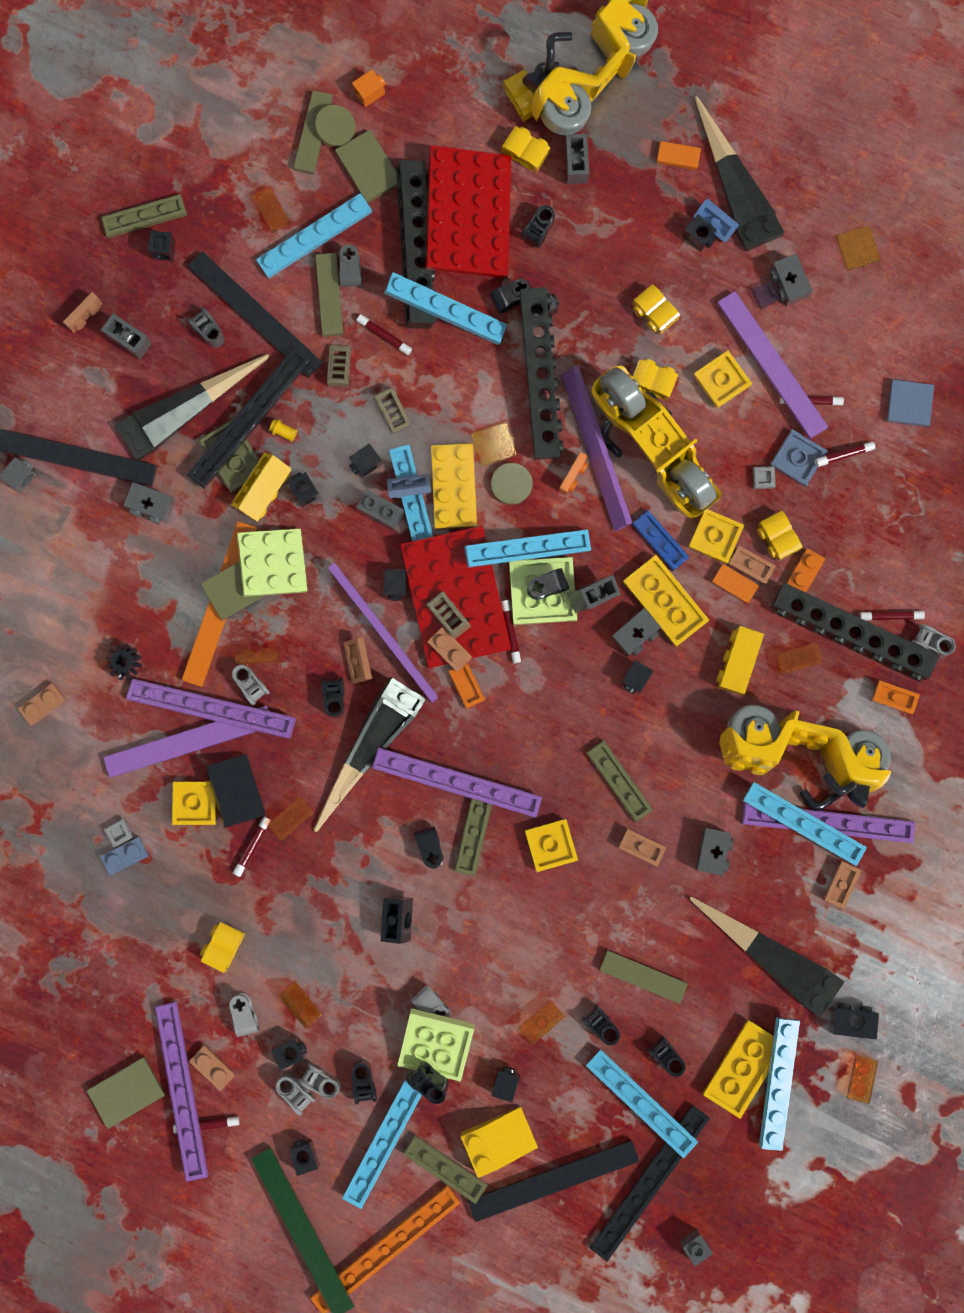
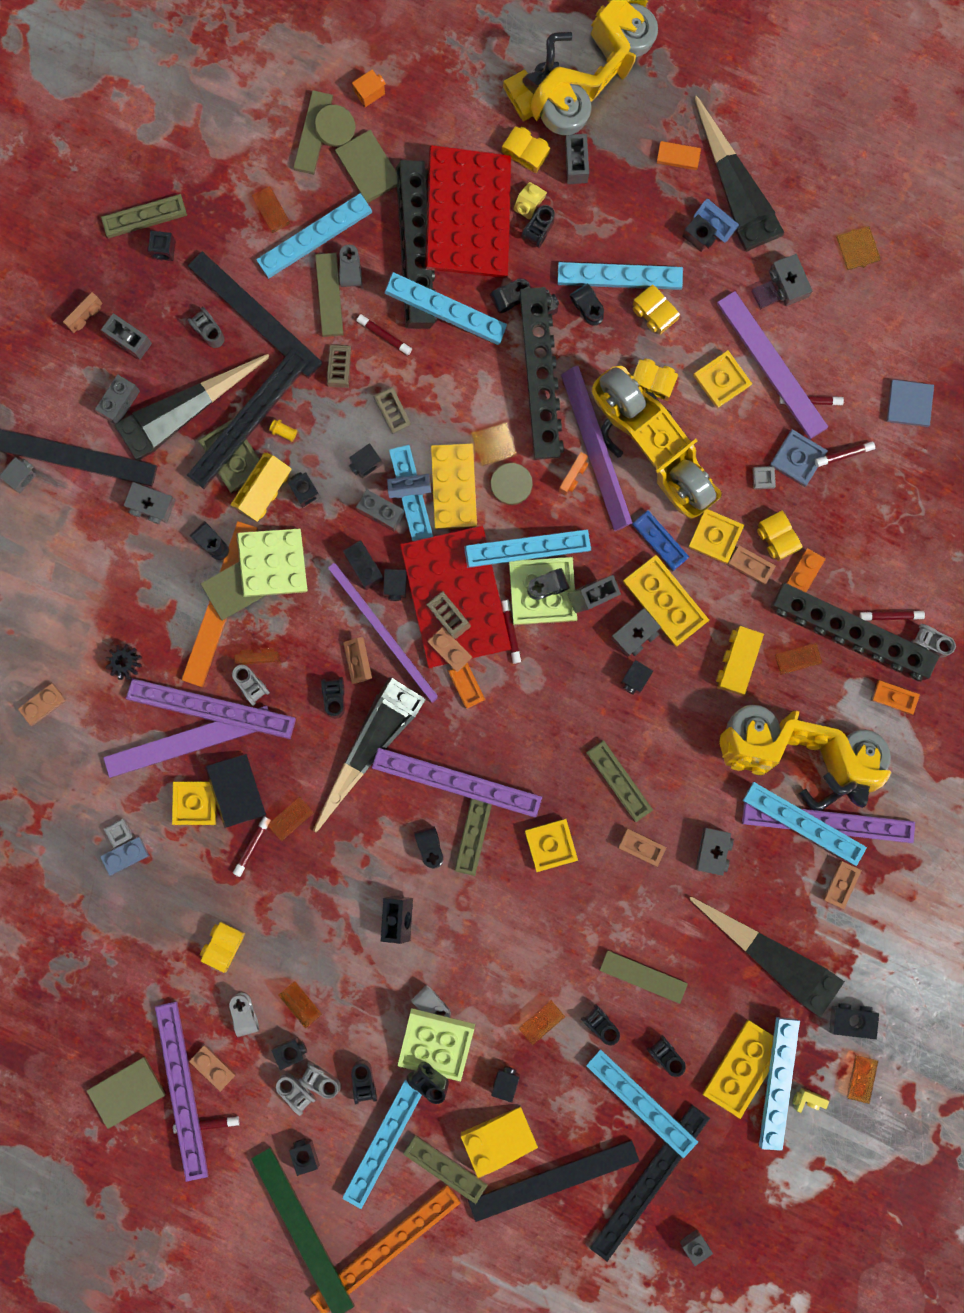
(117, 399): none -> dark grey brick
(210, 541): none -> black piece
(363, 565): none -> black brick
(529, 200): none -> light yellow bracket
(586, 302): none -> black piece
(620, 275): none -> medium azure plate
(735, 584): orange tile -> none
(813, 1100): none -> light yellow bracket

